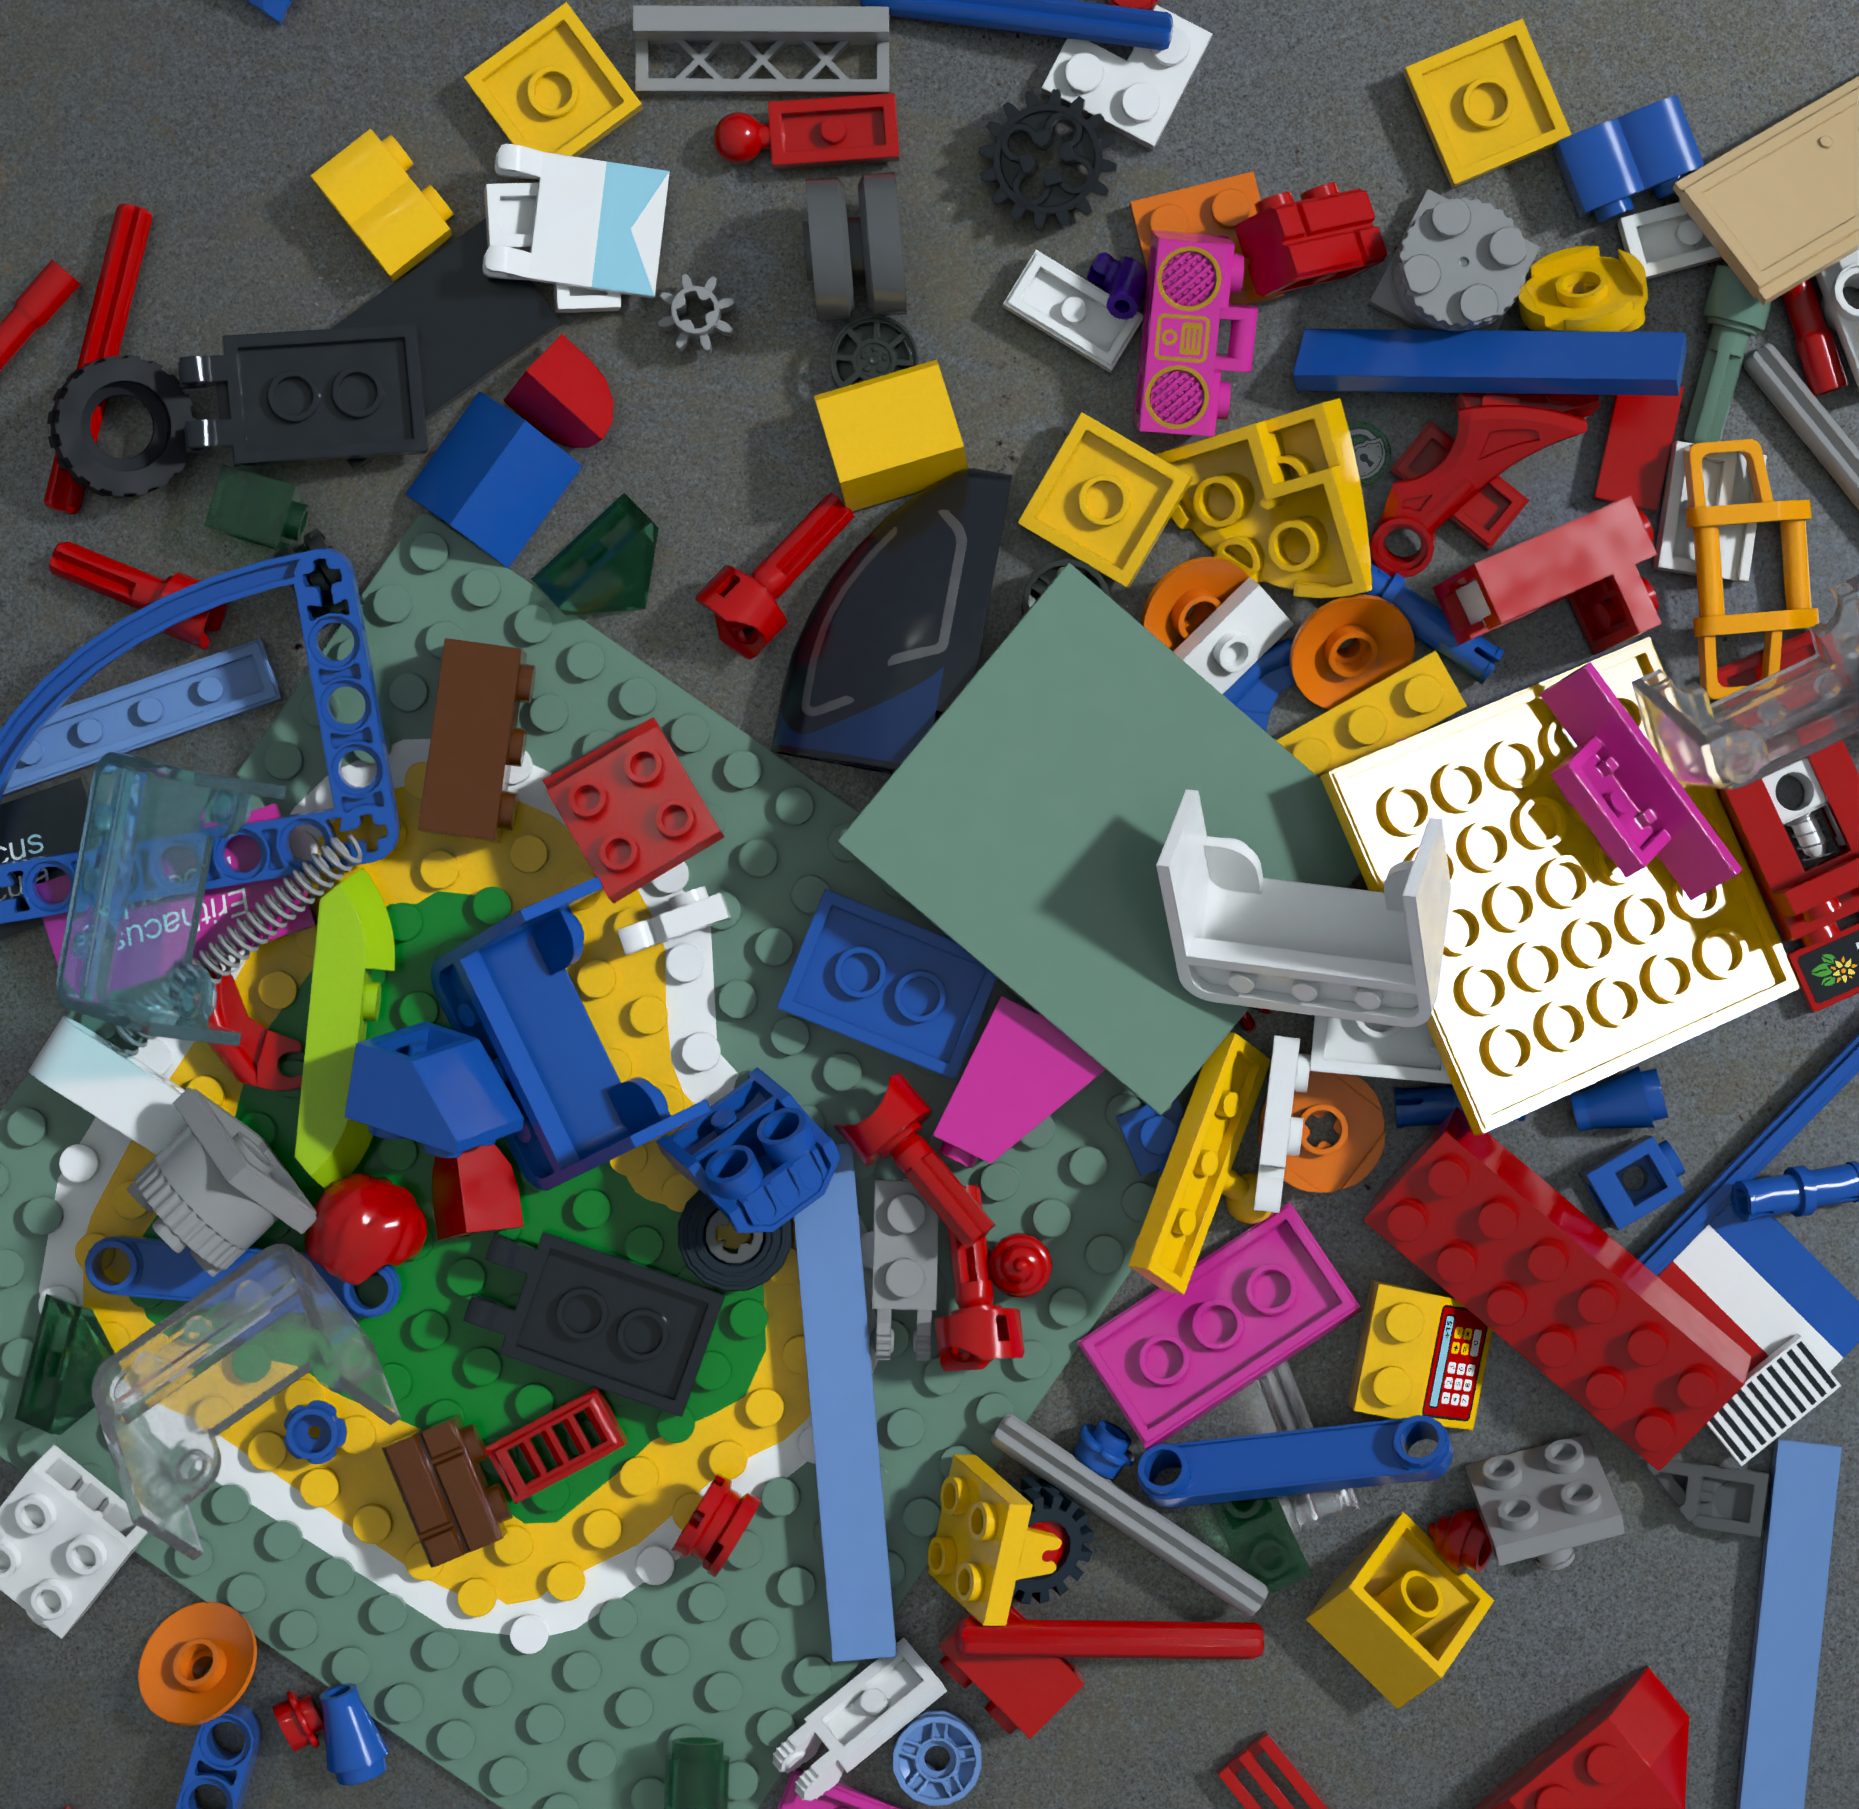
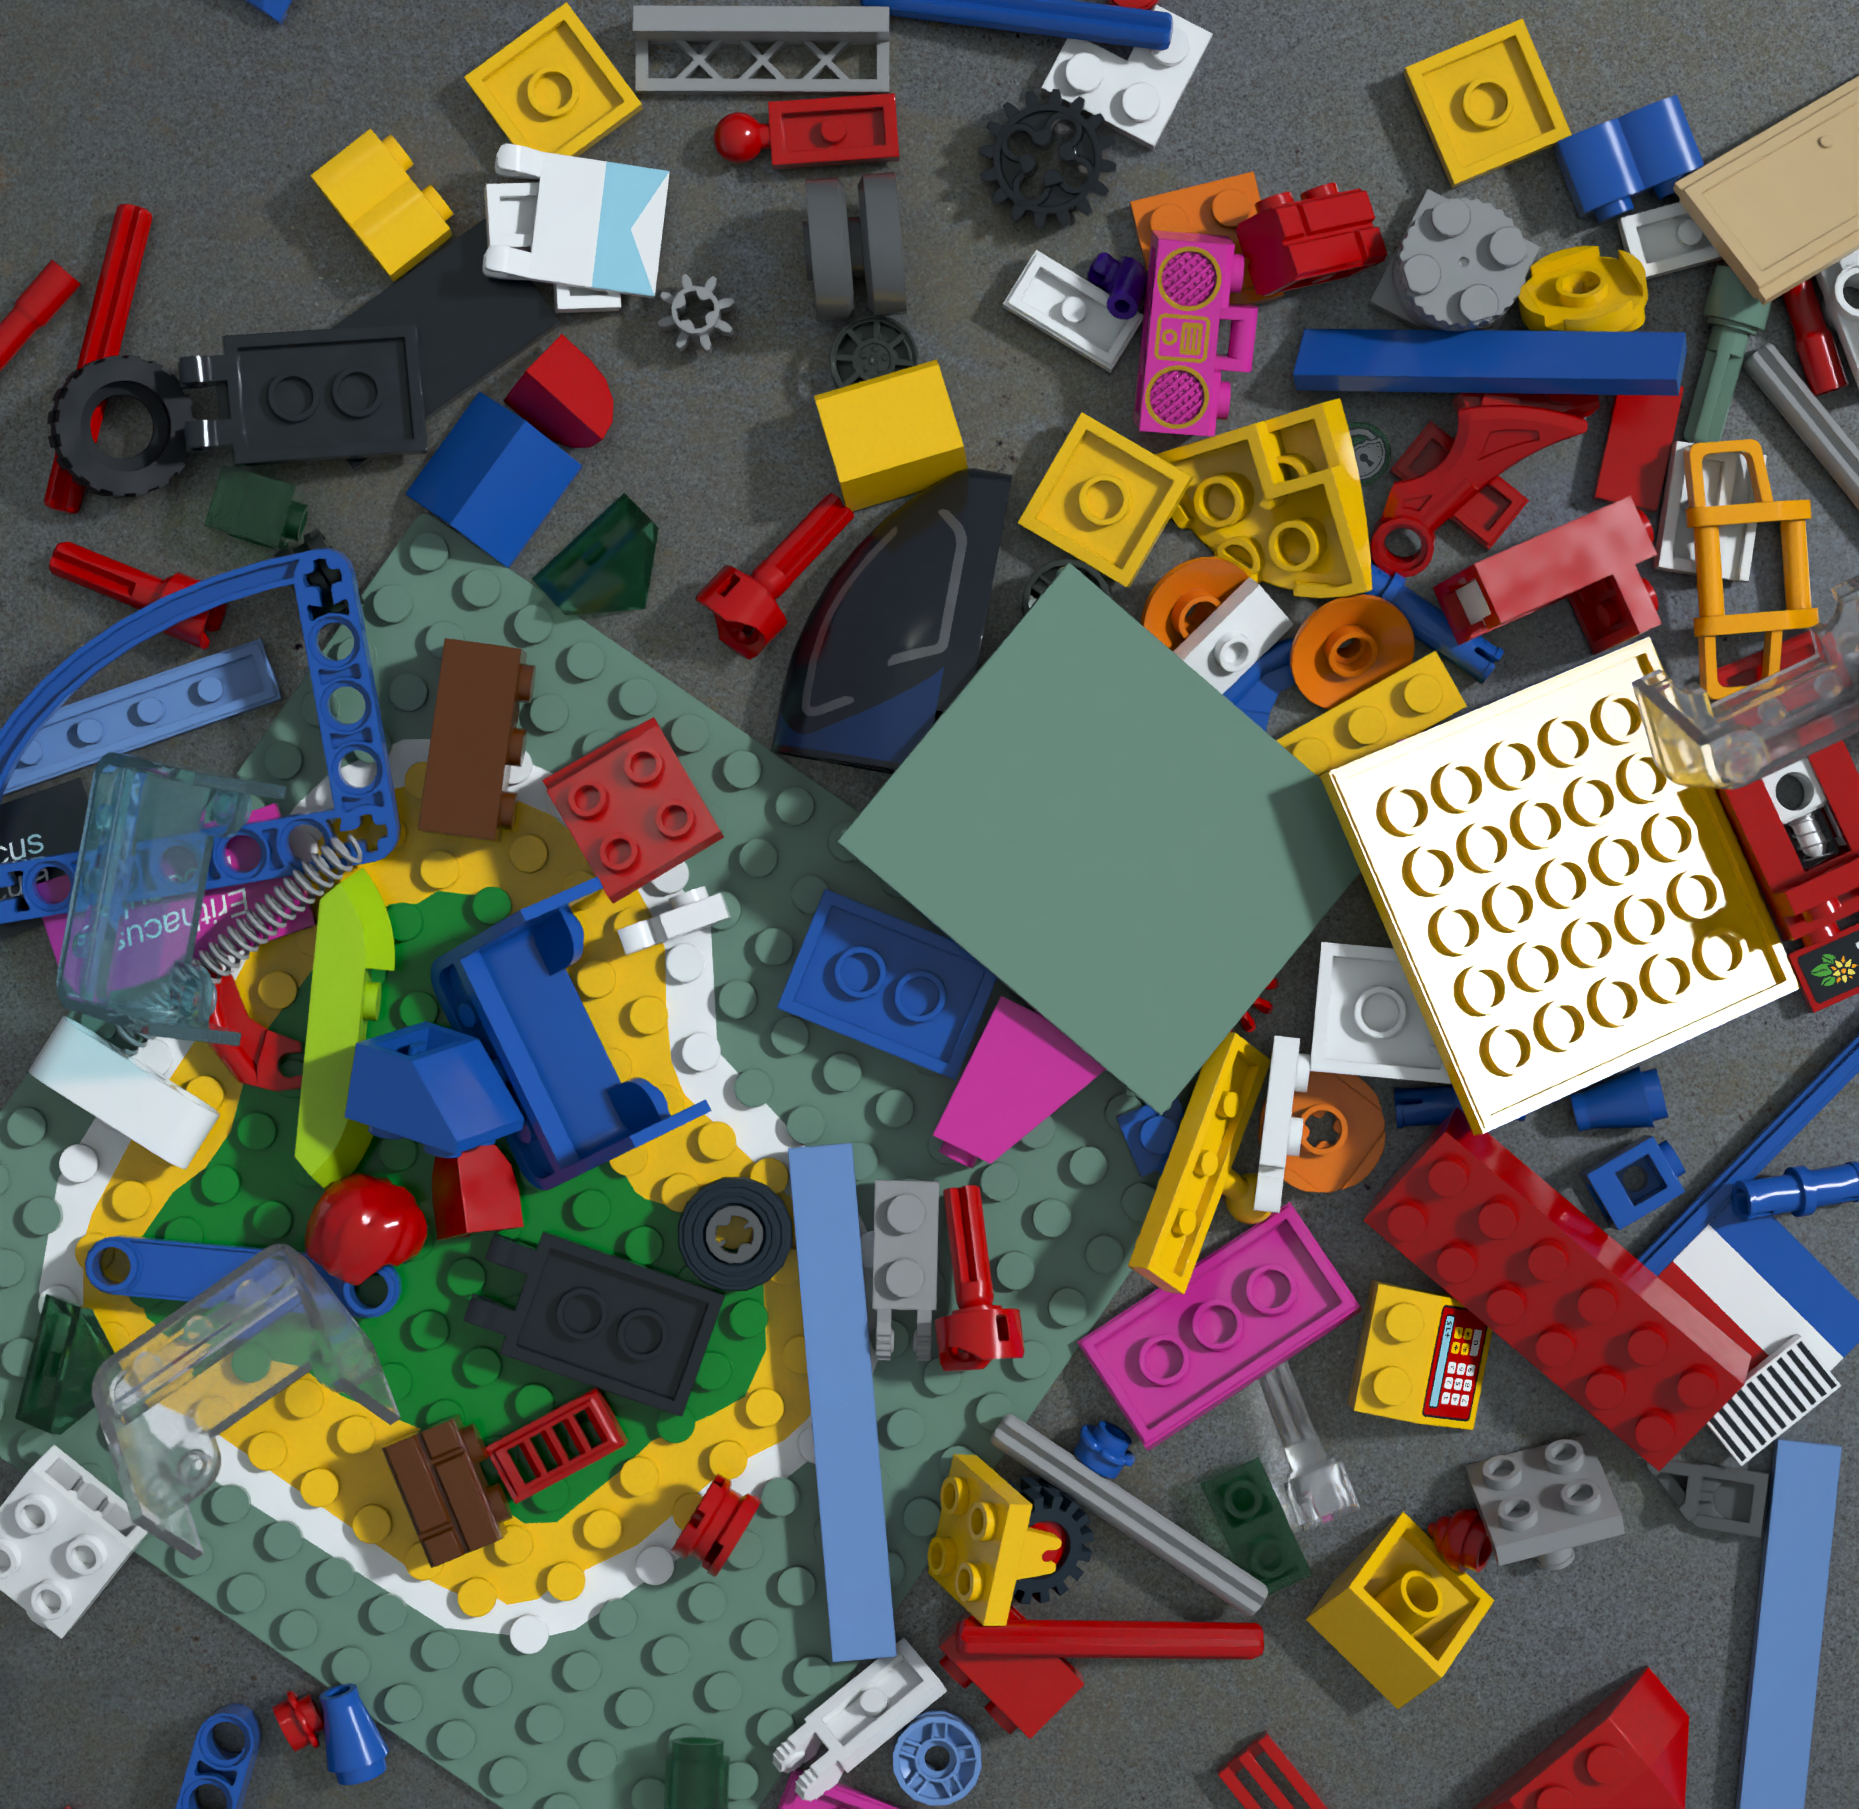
(181, 1652): orange dish -> none
(217, 1187): light grey piece -> none
(297, 1435): blue plate -> none
(755, 1155): blue slope -> none
(894, 1133): red piece -> none
(1019, 1265): red plate -> none
(1295, 1462): blue piece -> none
(1299, 941): white windscreen -> none
(1629, 790): dark pink bracket -> none

